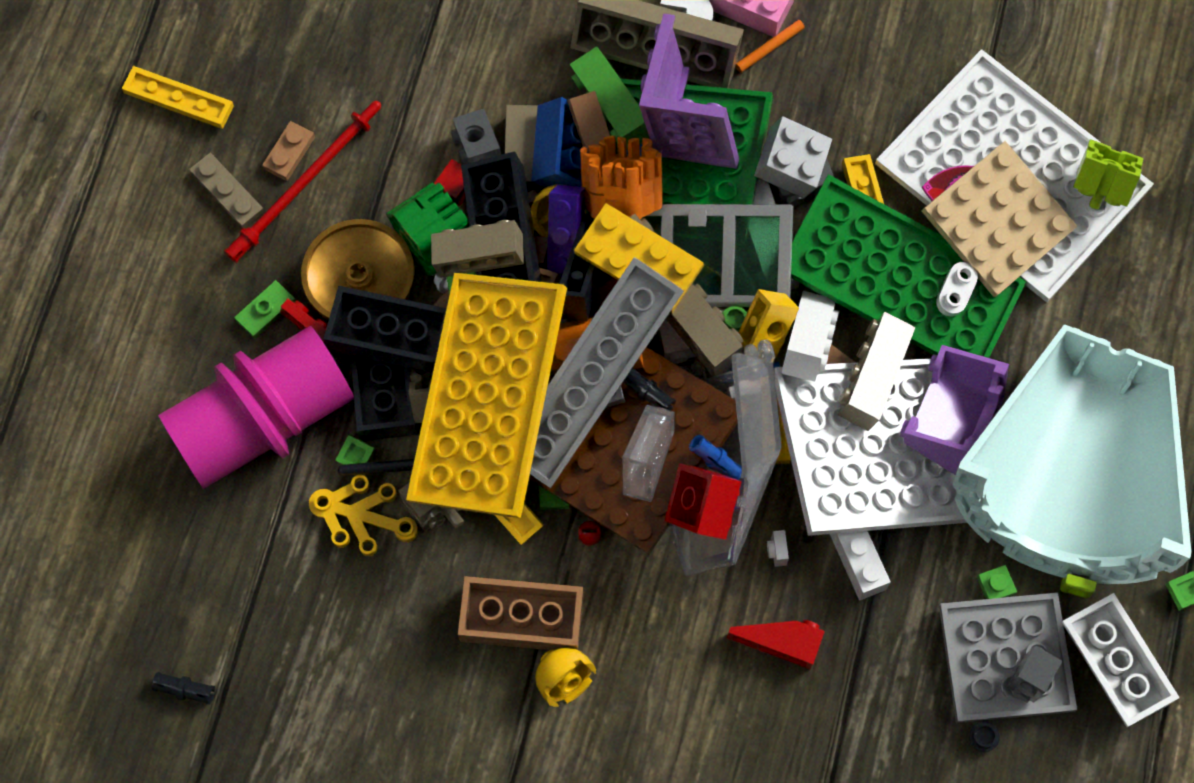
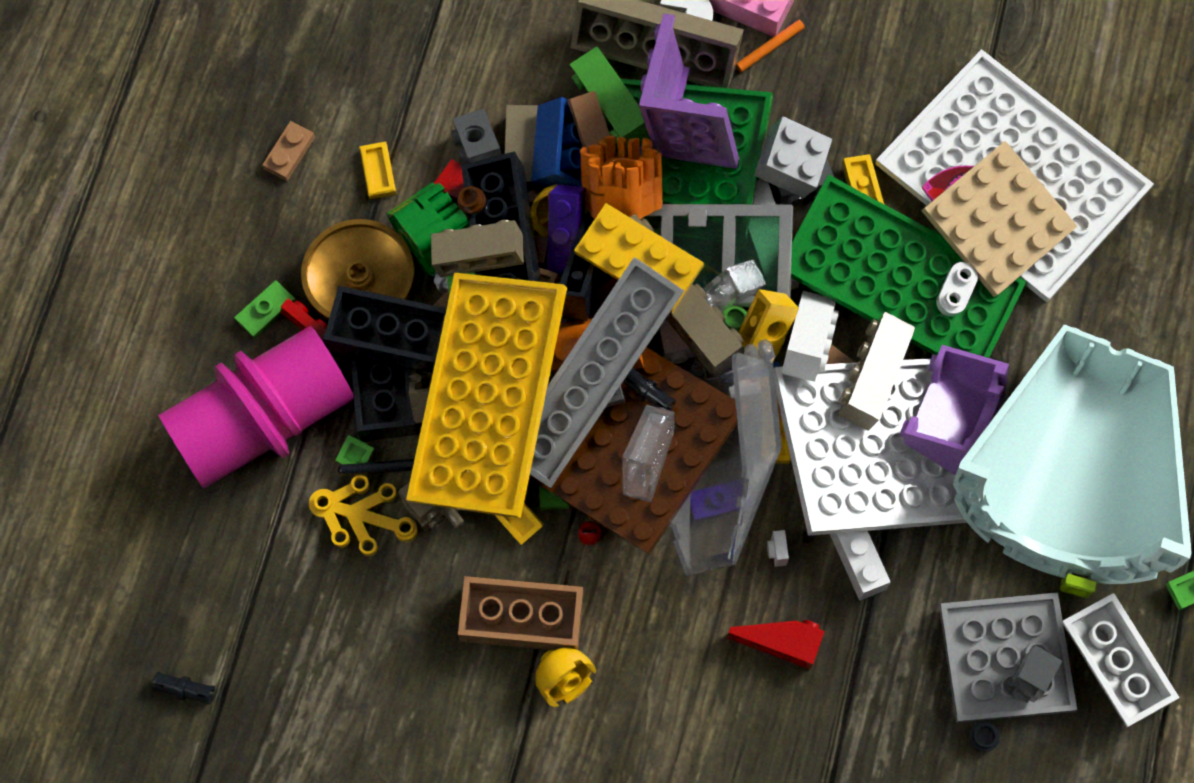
(177, 97): yellow plate -> none
(227, 190): dark tan plate -> none
(250, 235): red bar -> none
(377, 170): none -> yellow tile
(471, 200): none -> reddish brown plate
(702, 501): red brick -> none
(715, 457): blue pin -> none
(734, 285): none -> clear slope
(997, 583): bright green plate -> none
(1107, 175): lime brick -> none

